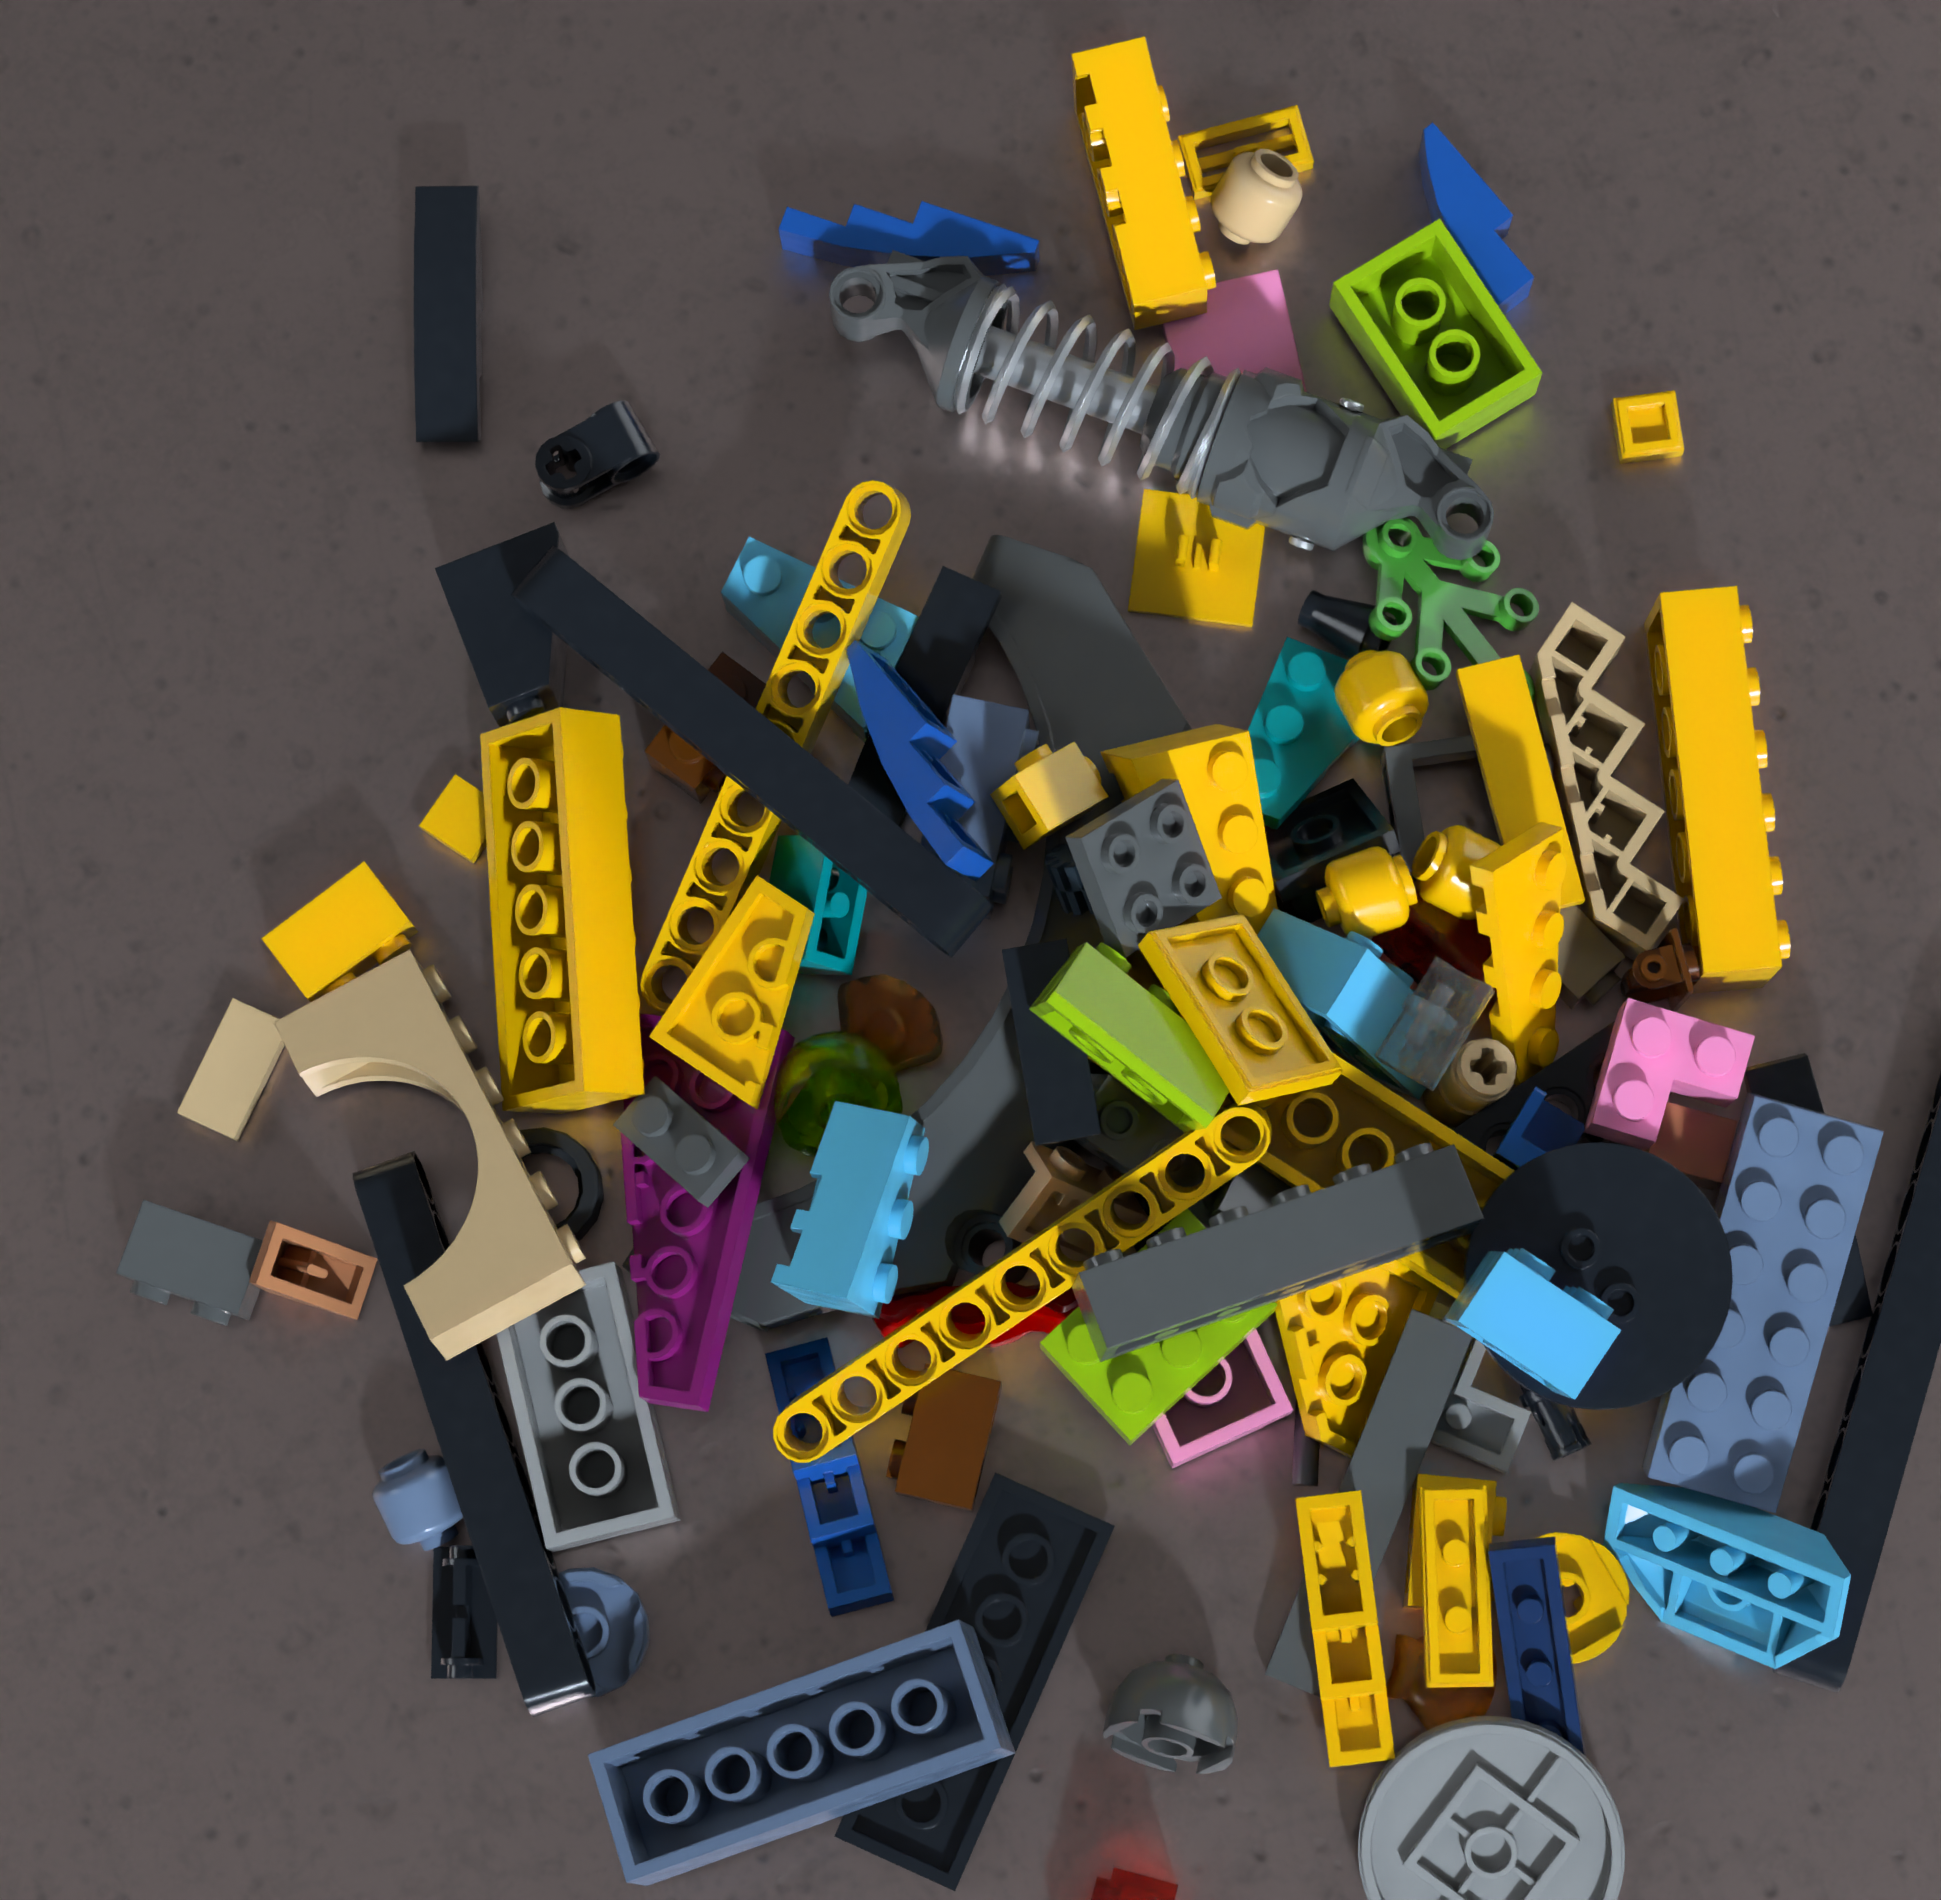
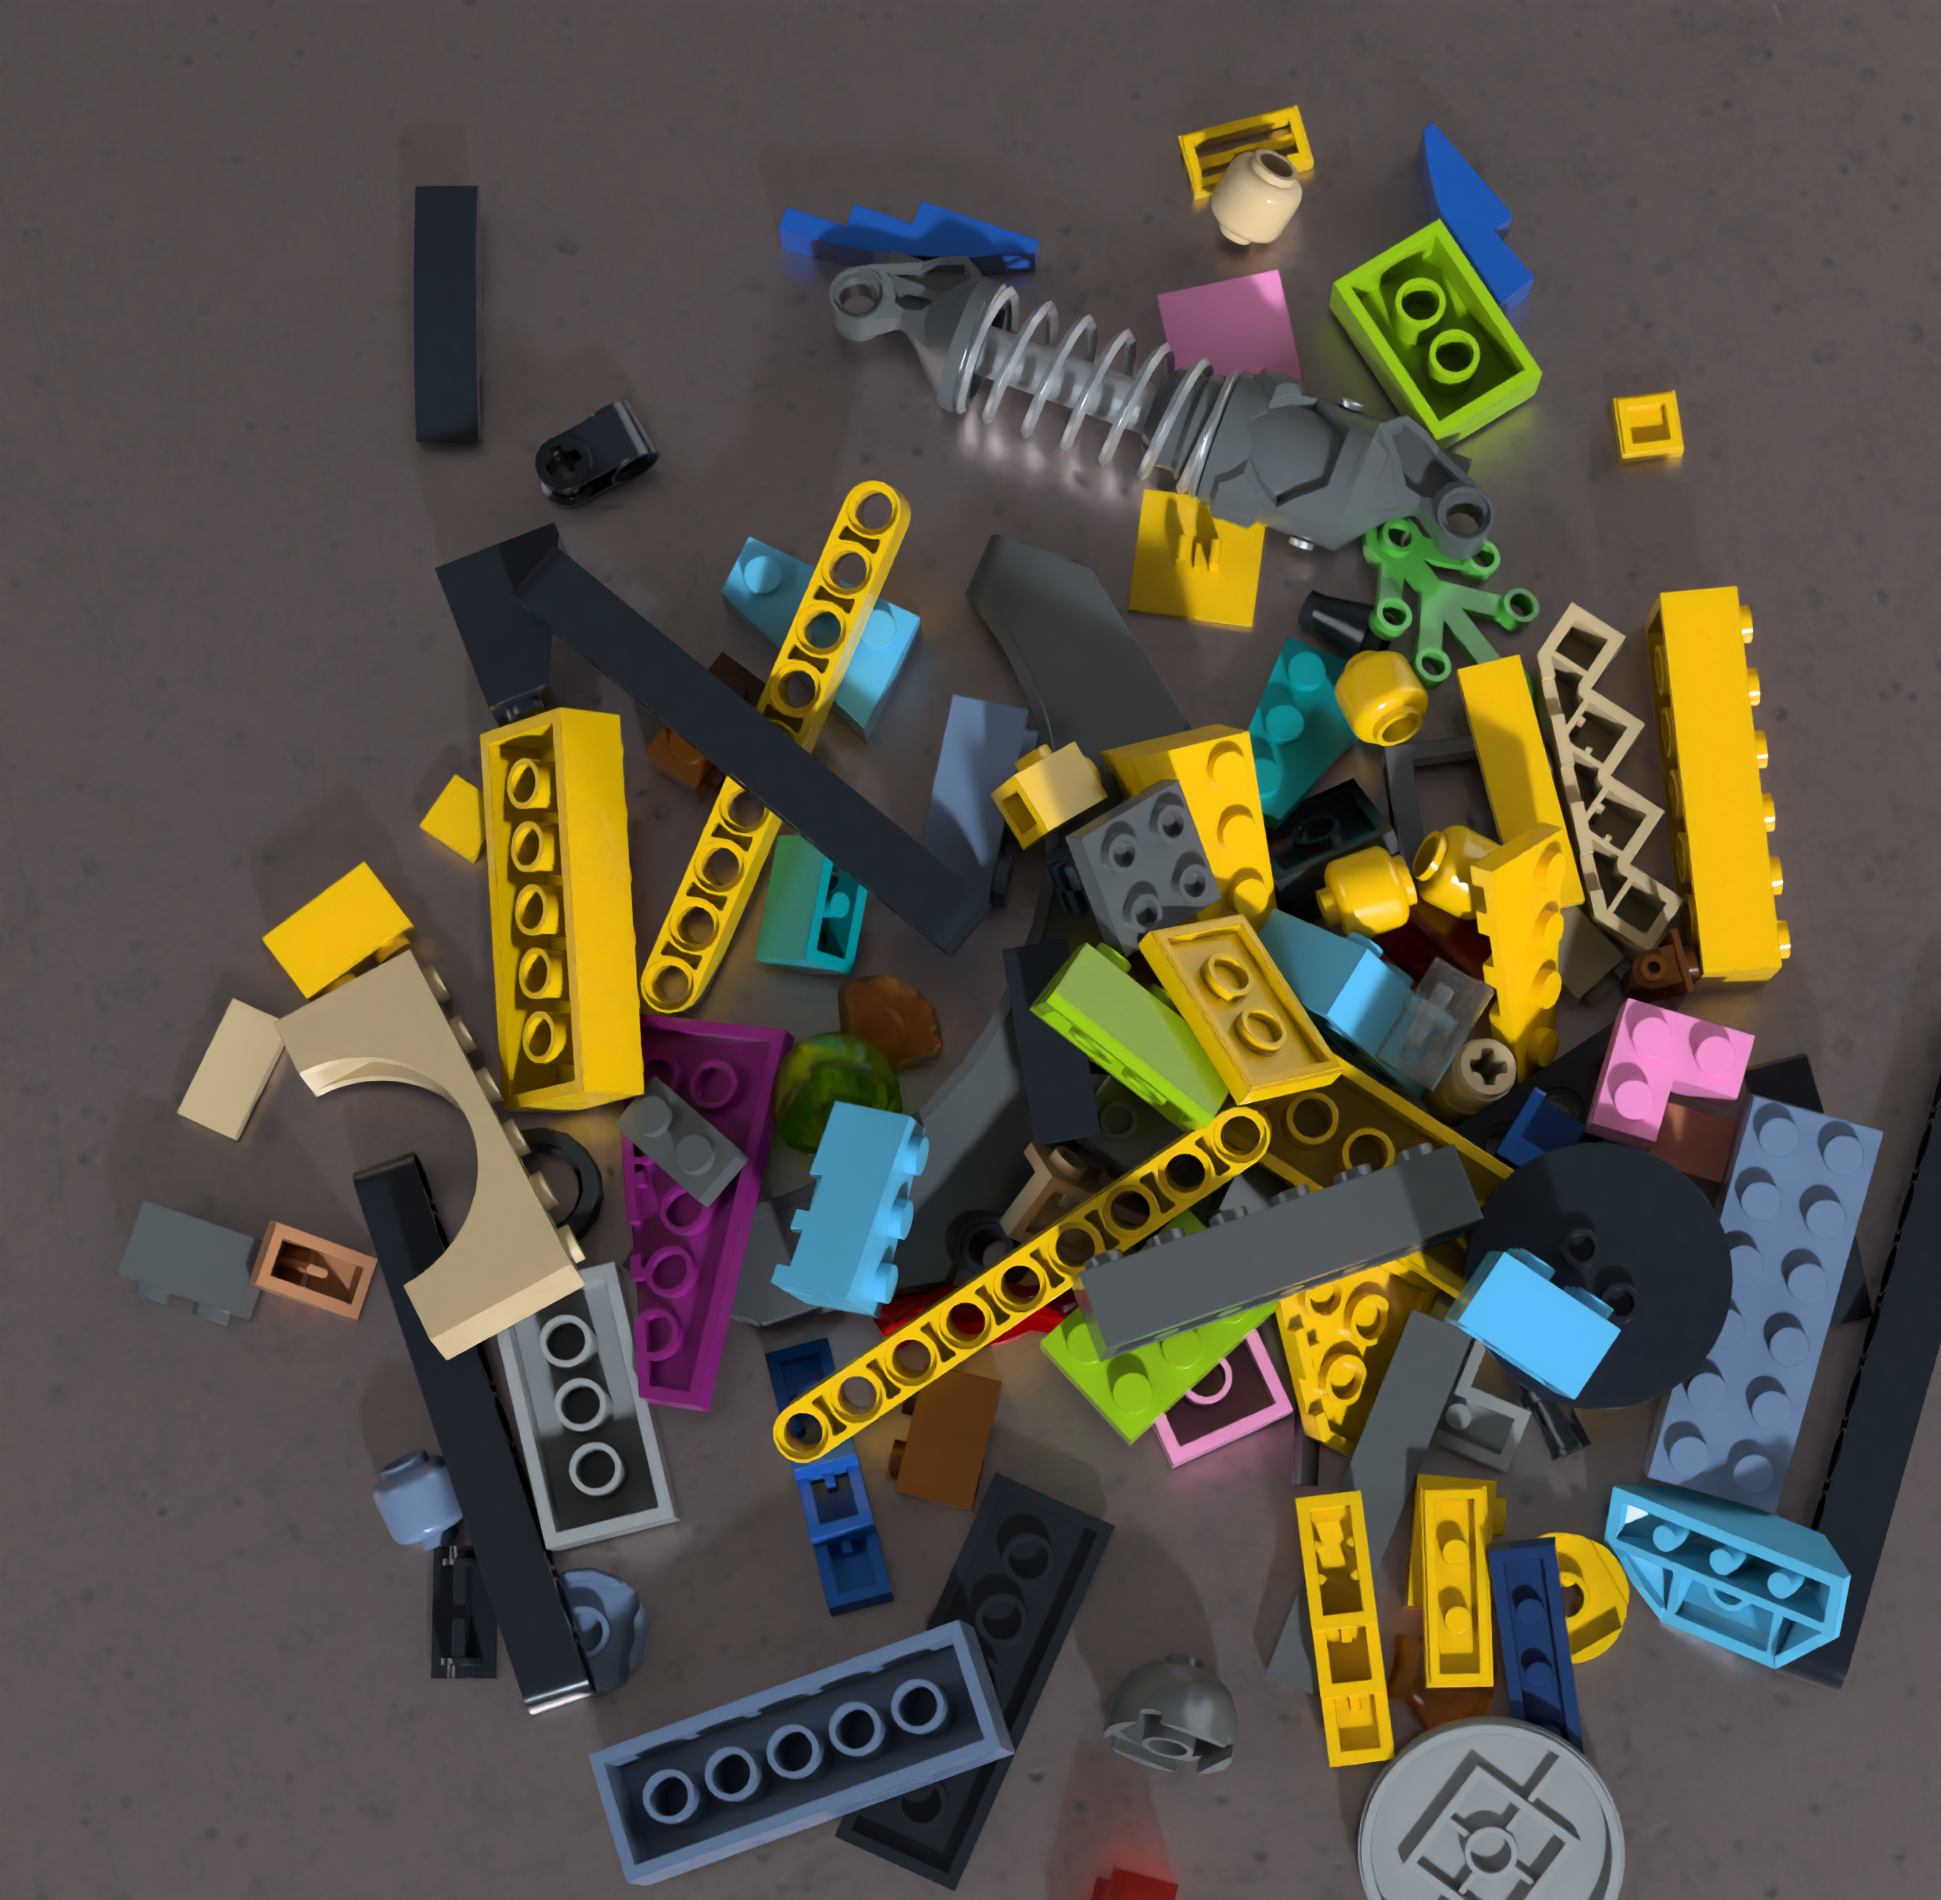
(739, 993): yellow wing -> none
(910, 750): blue slope -> none
(935, 667): black slope -> none
(1140, 184): yellow wedge -> none

